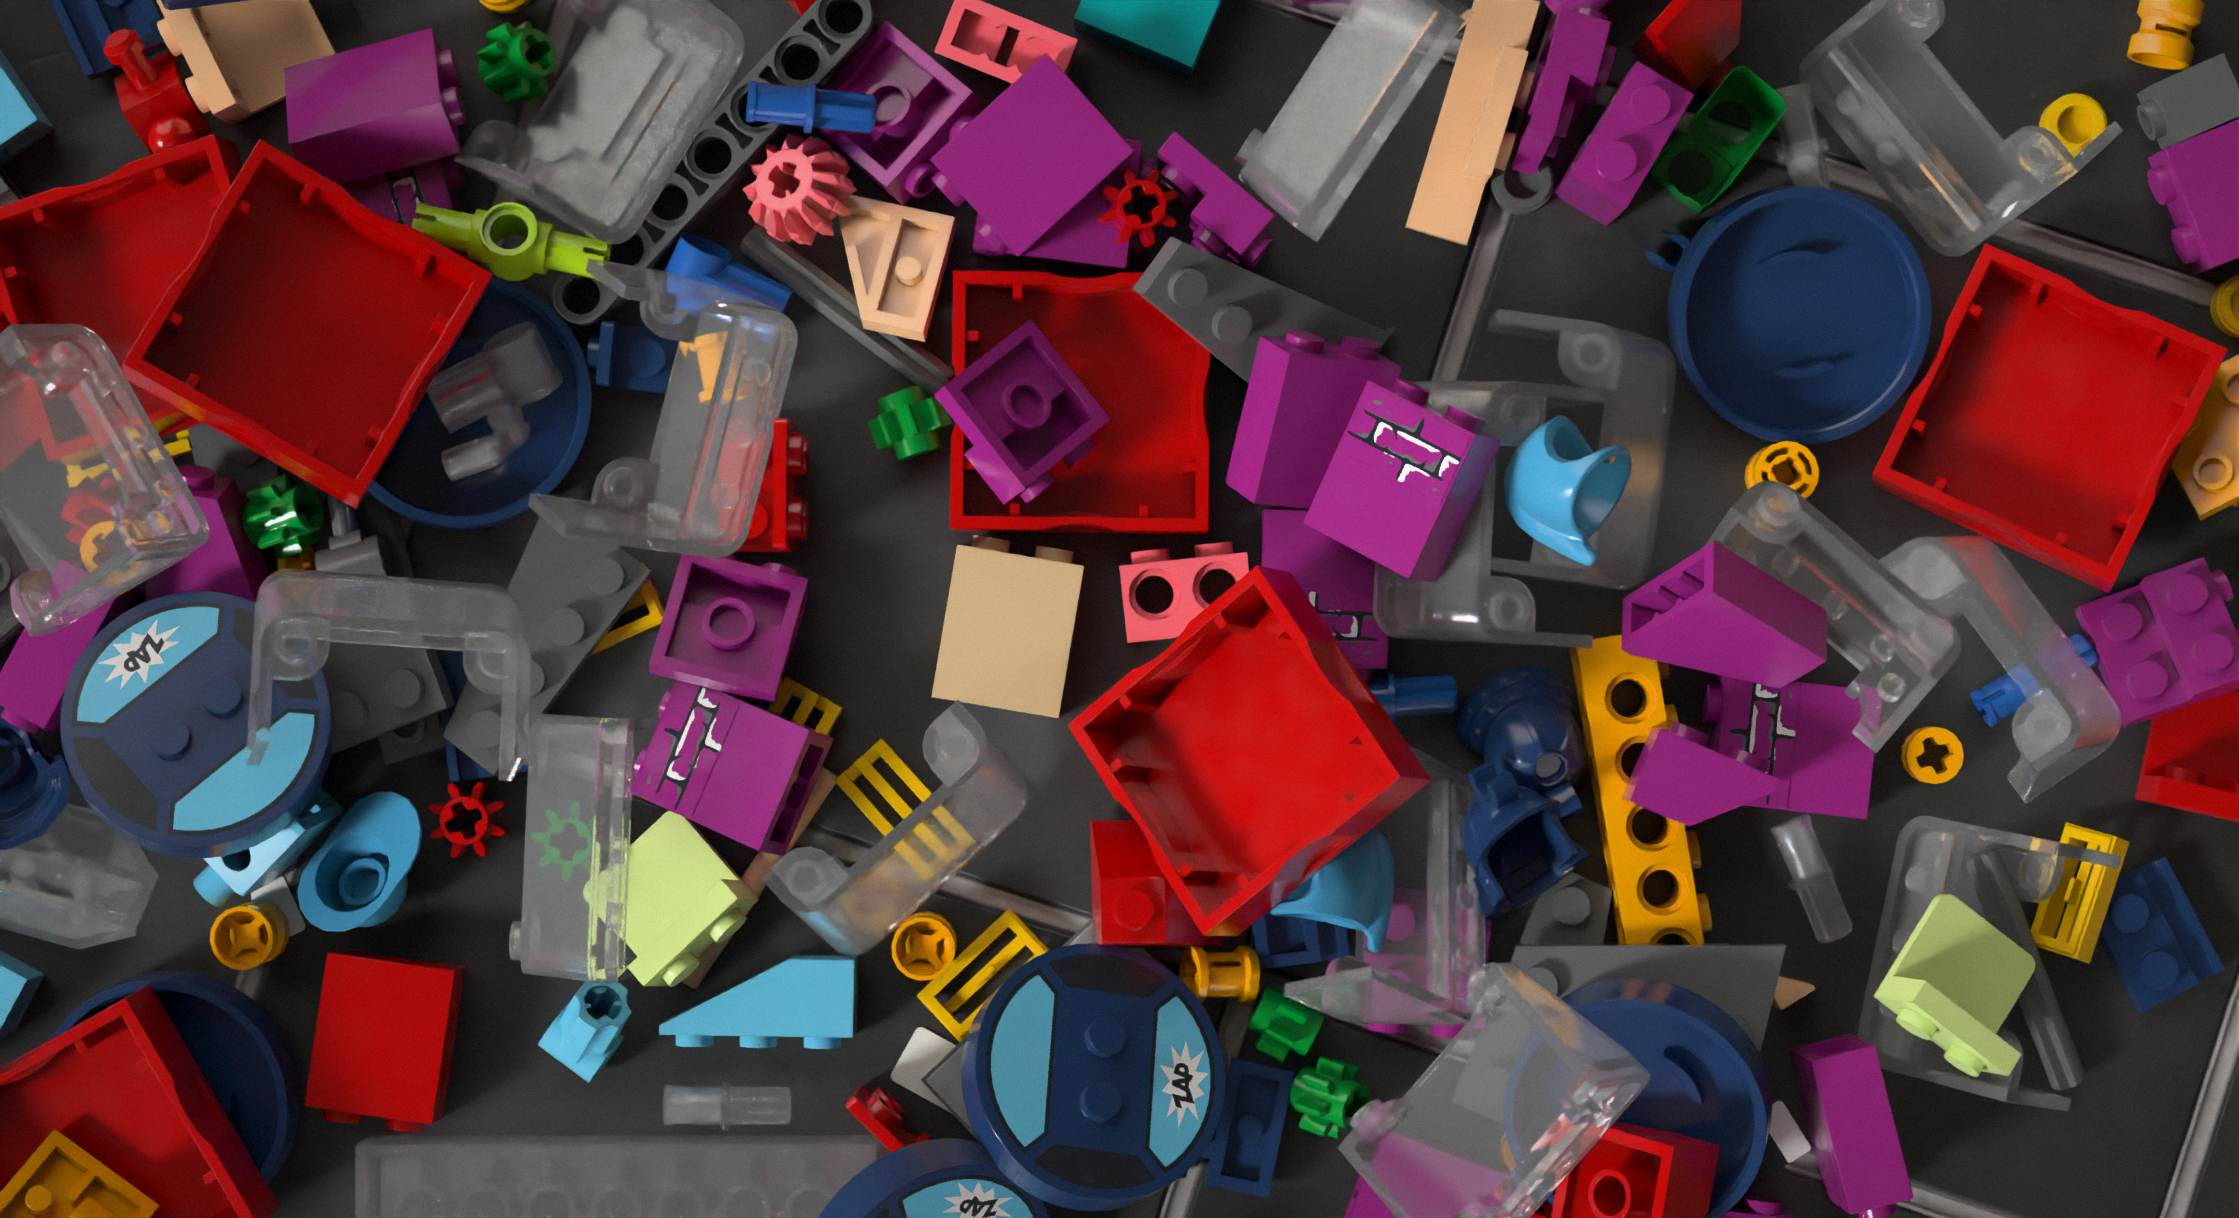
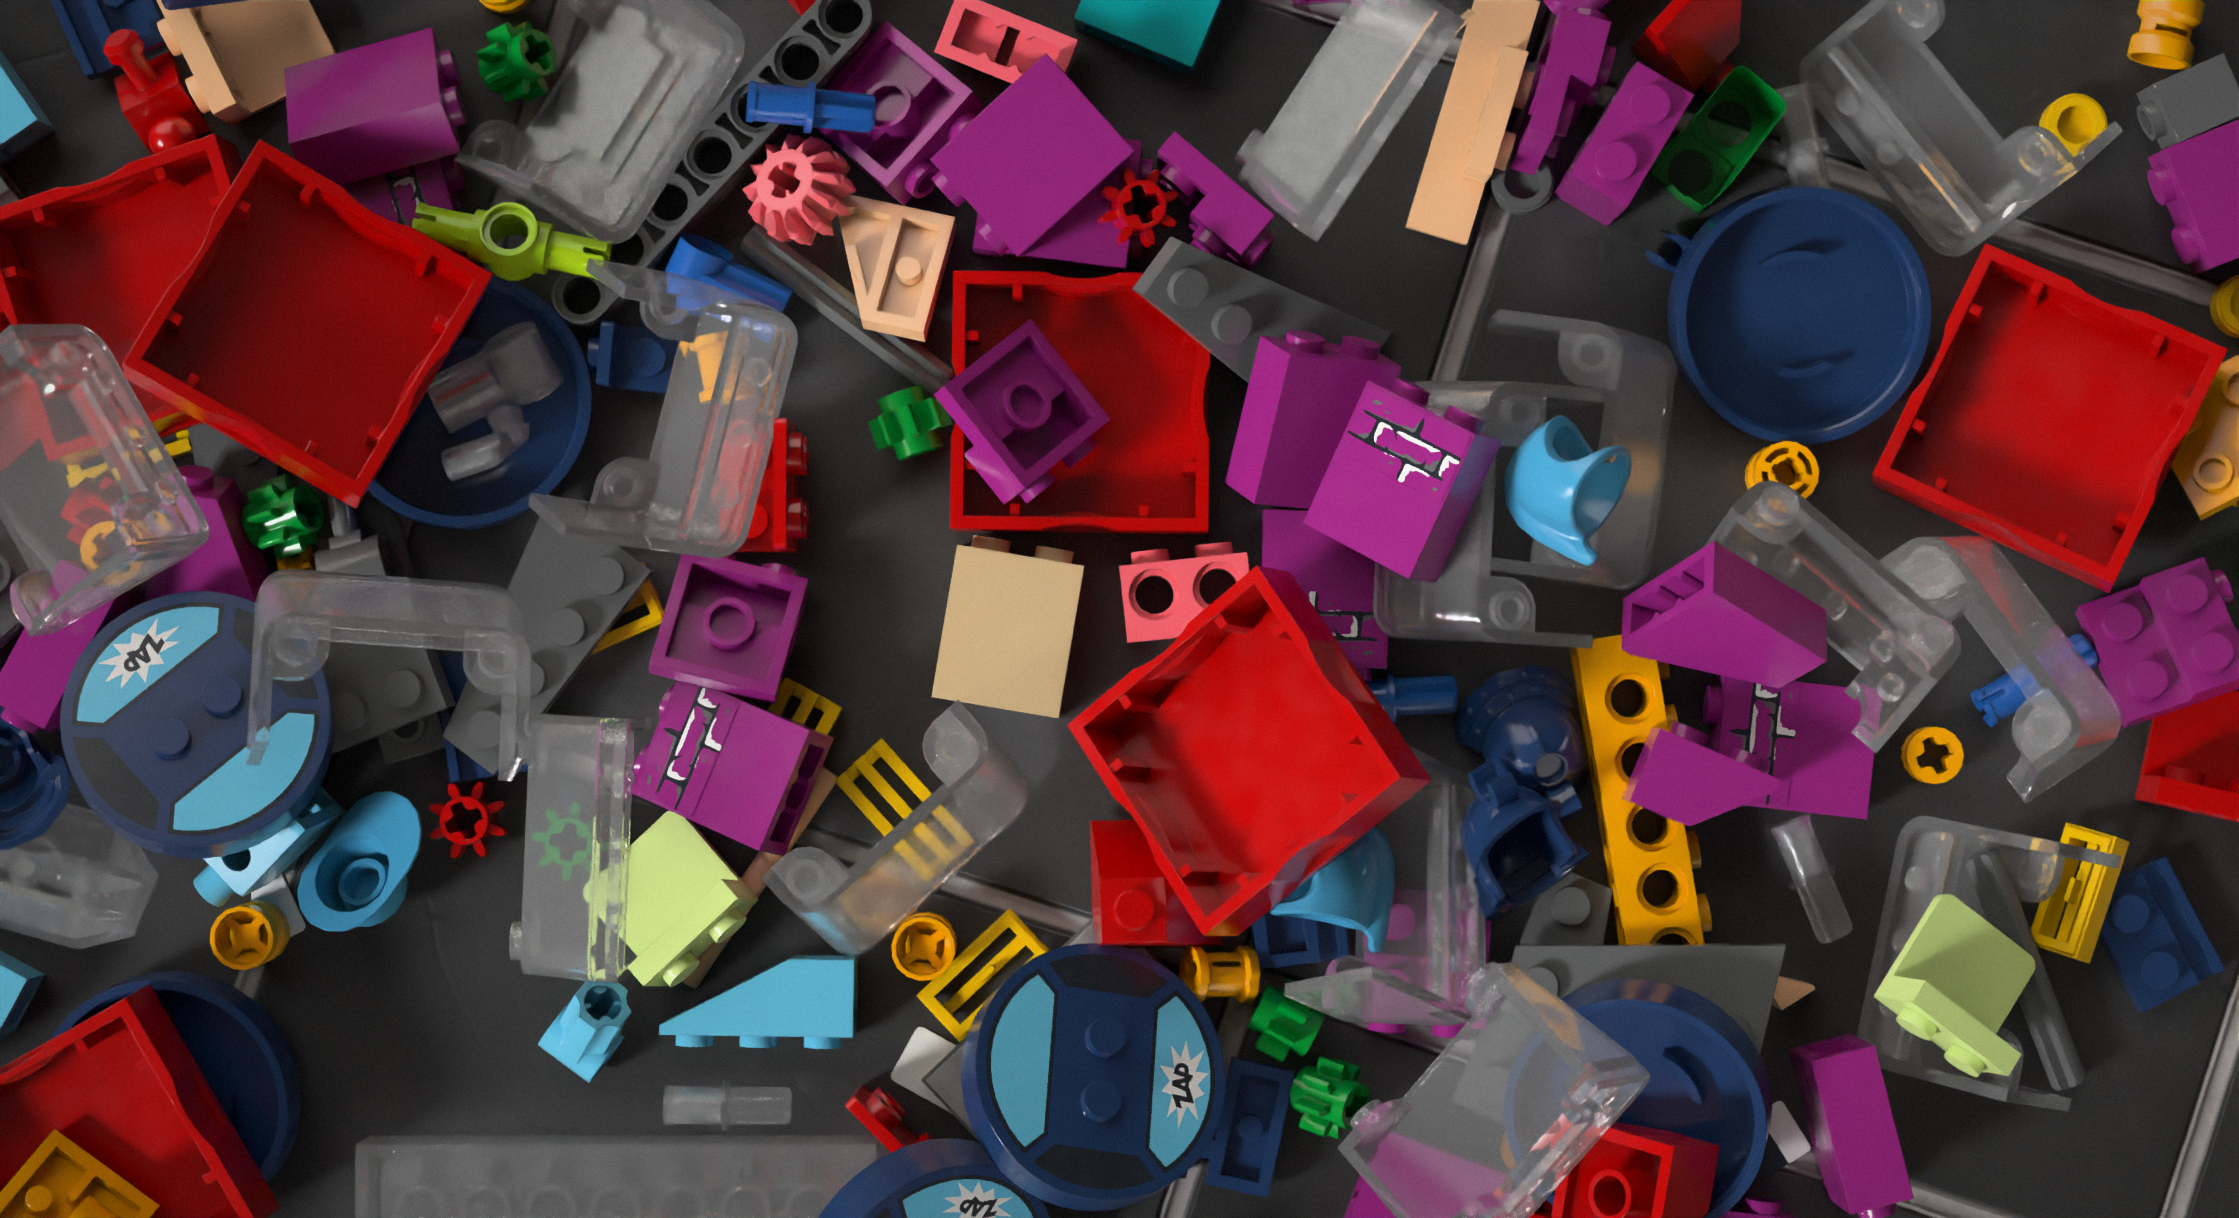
(384, 1039): red brick -> none

